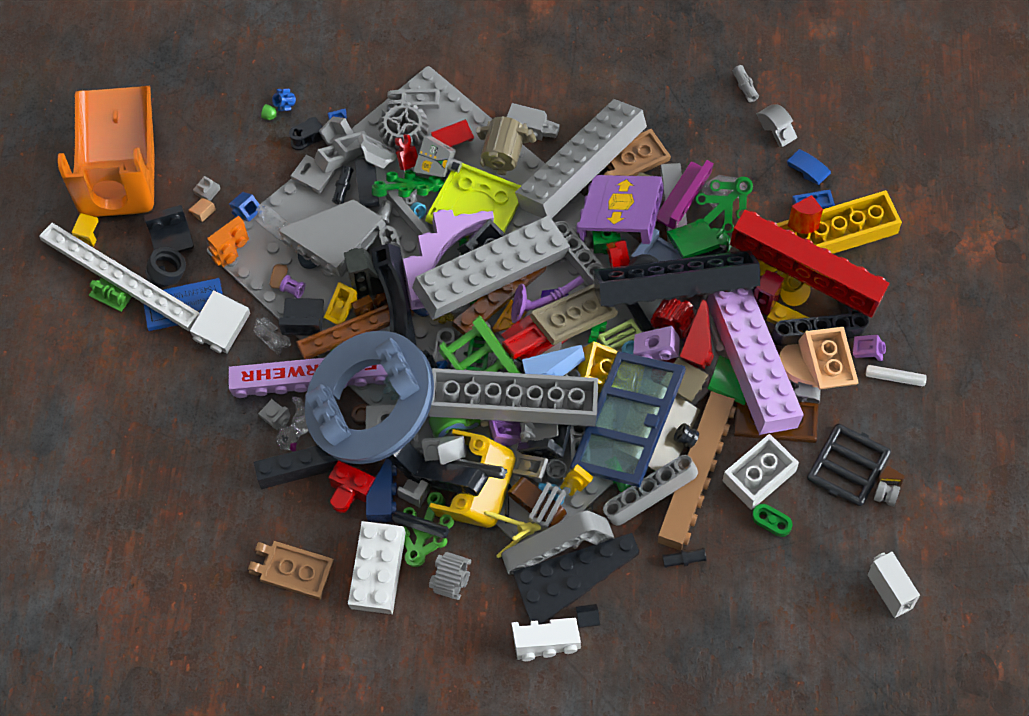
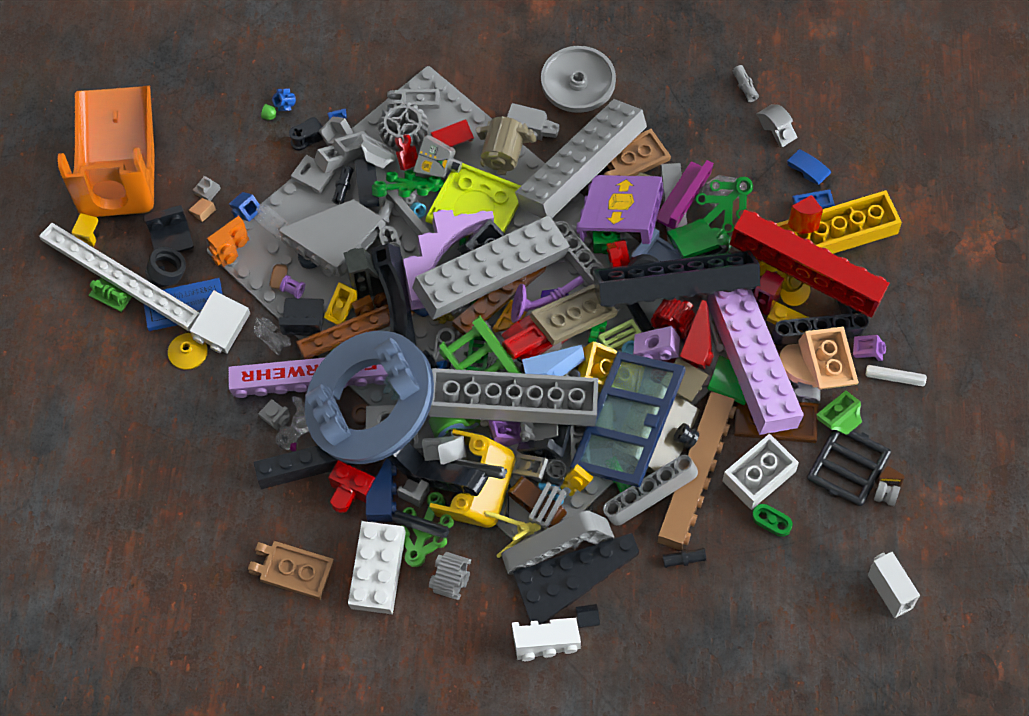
(188, 358): none -> yellow dish
(578, 79): none -> light grey dish
(842, 413): none -> bright green slope

